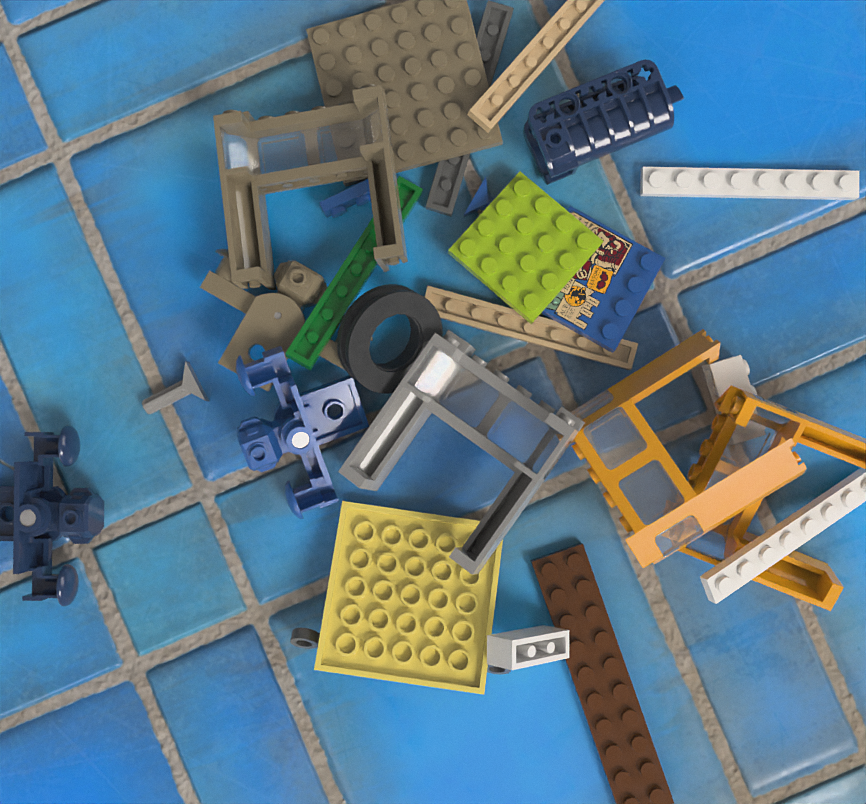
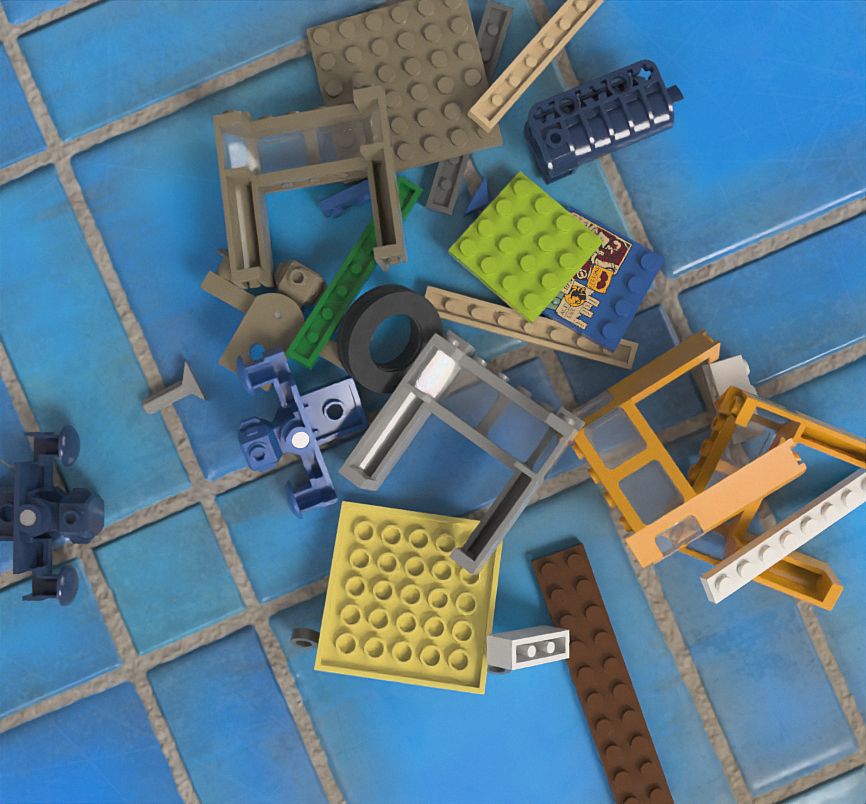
(749, 183): white plate -> none

